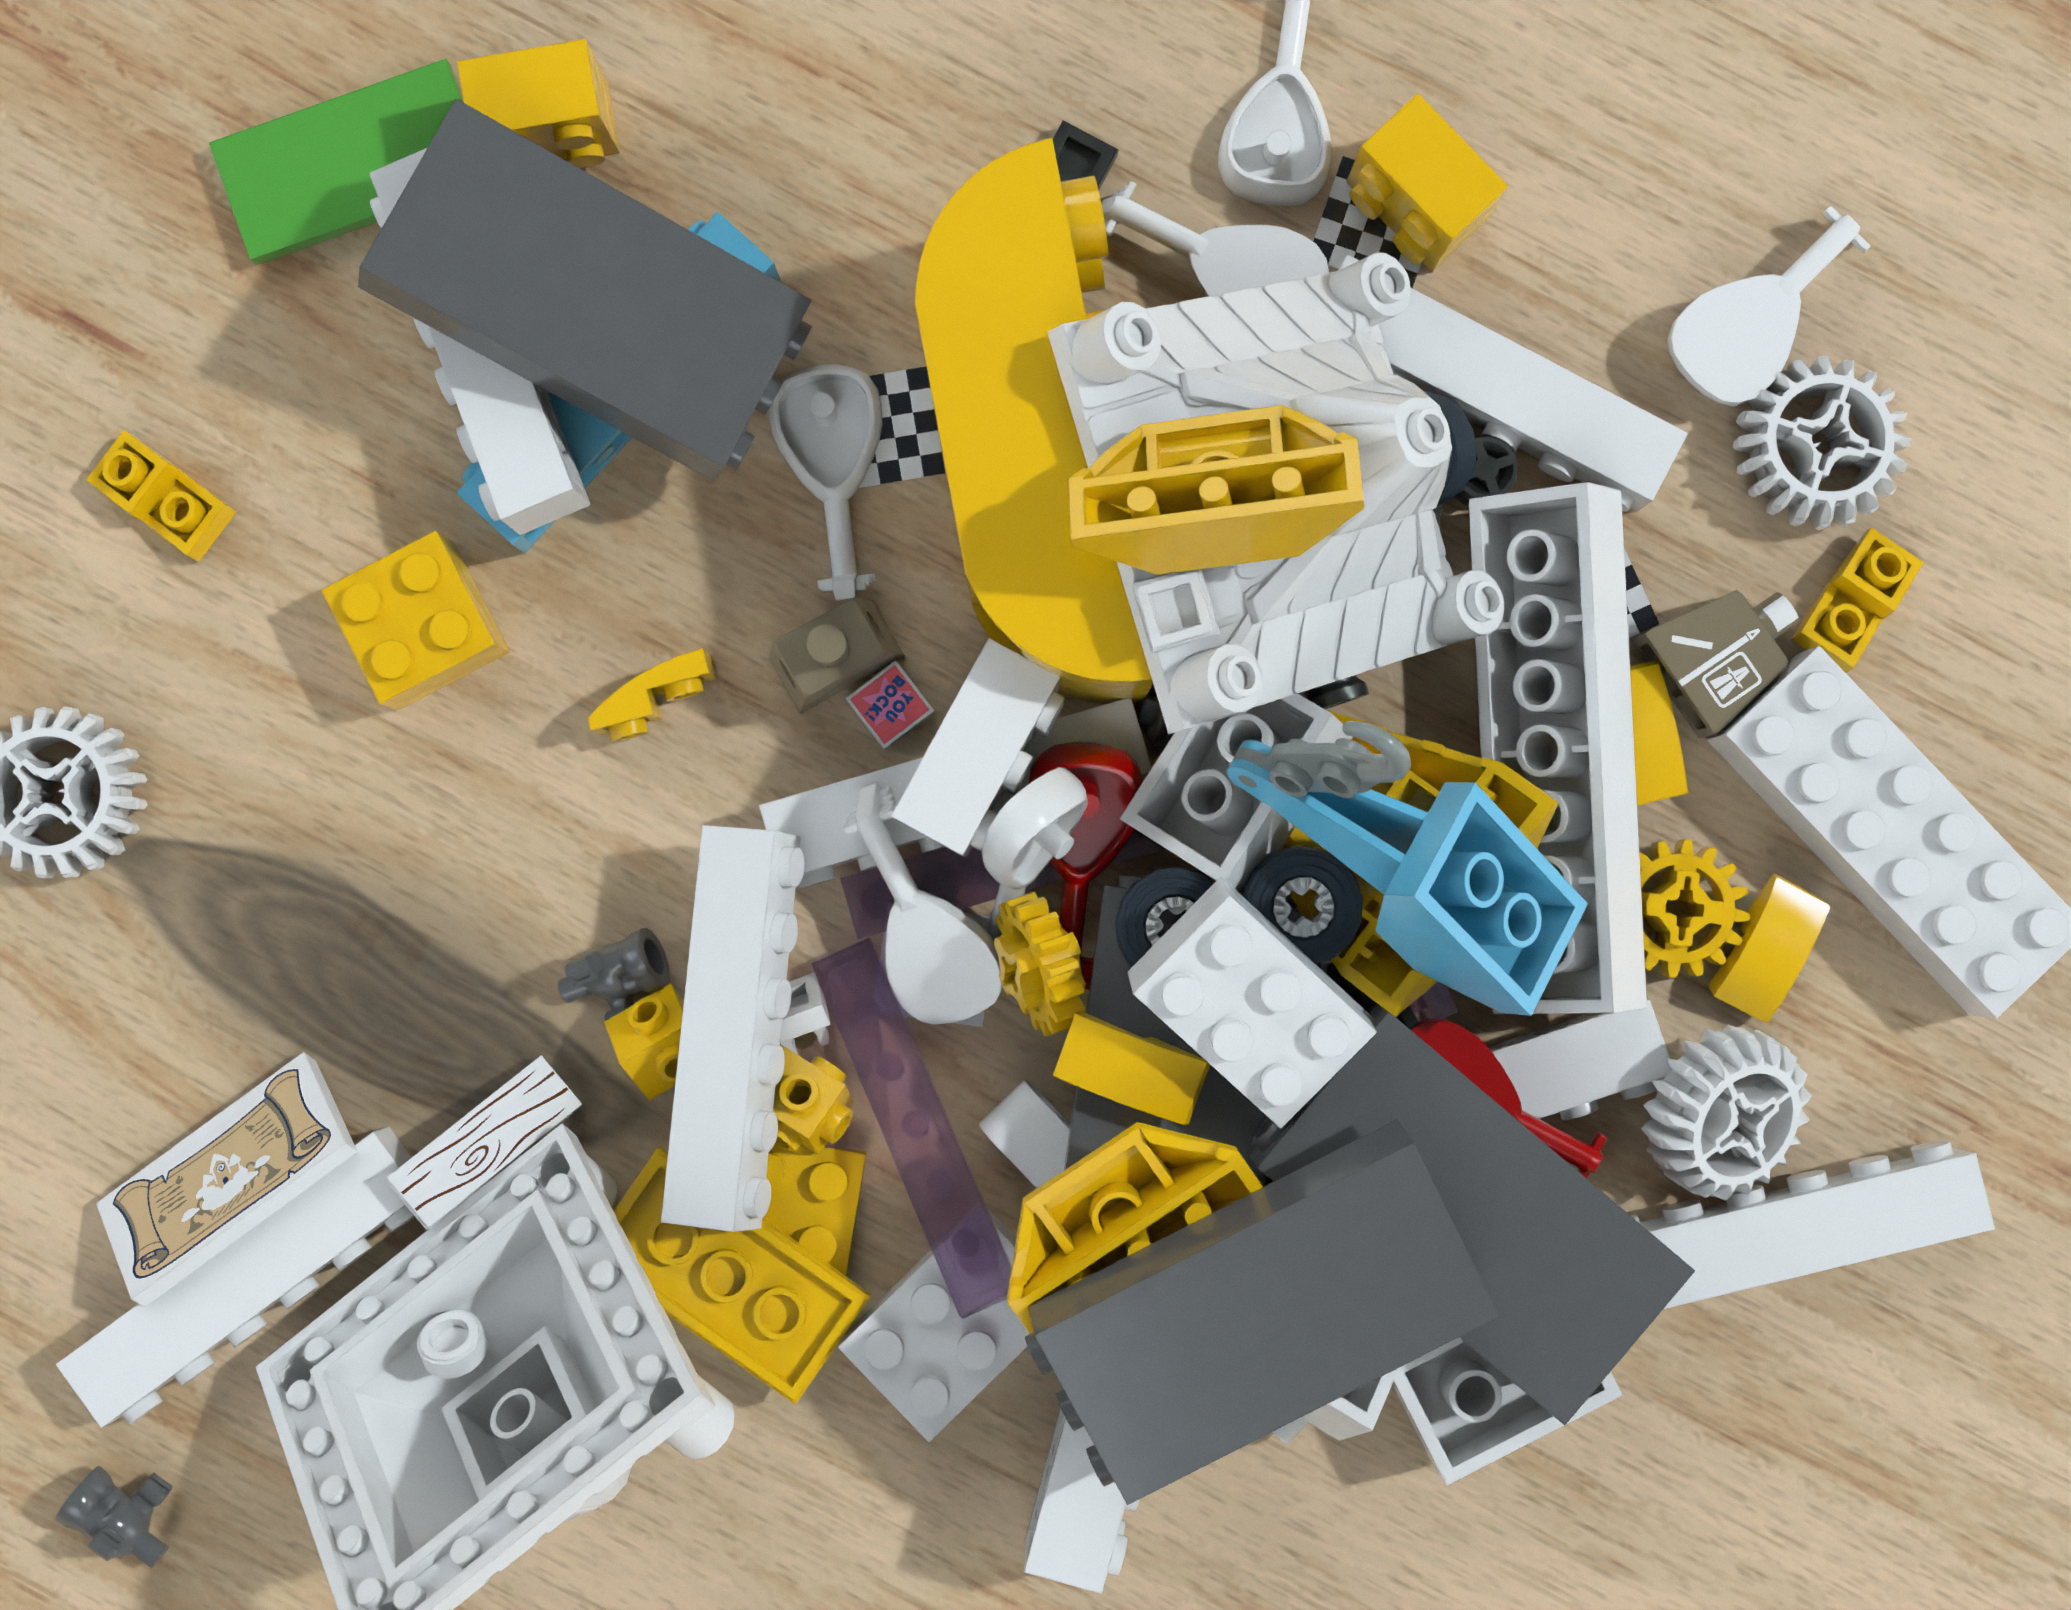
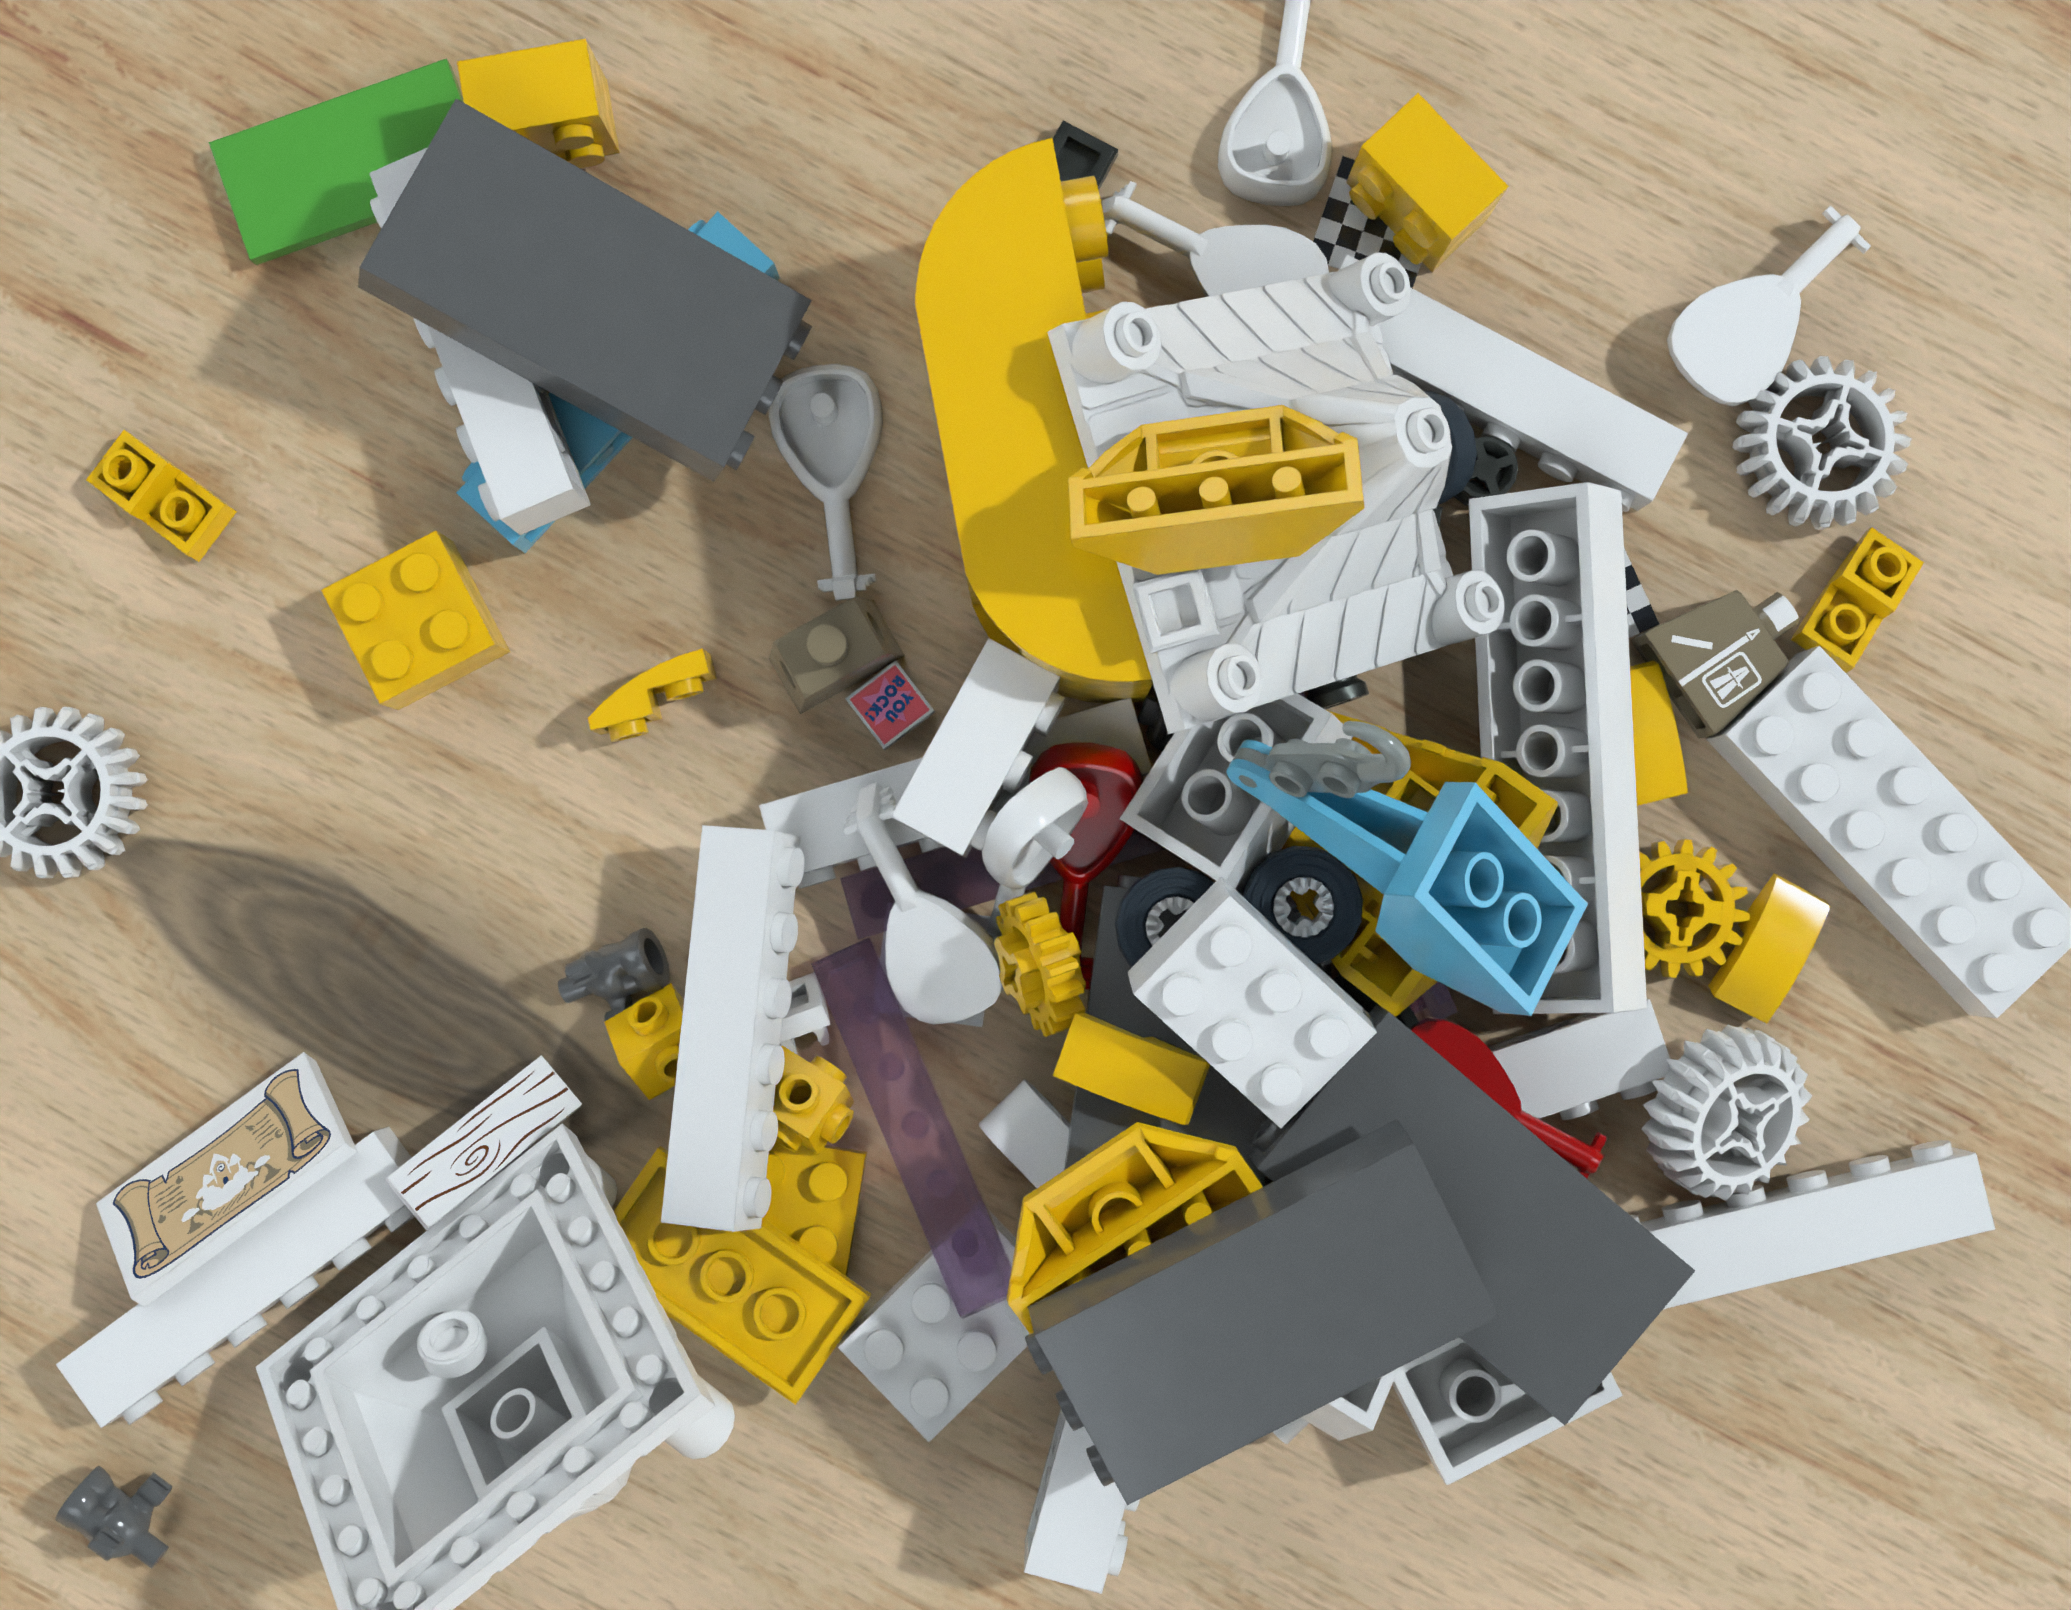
(909, 432): sticker -> none

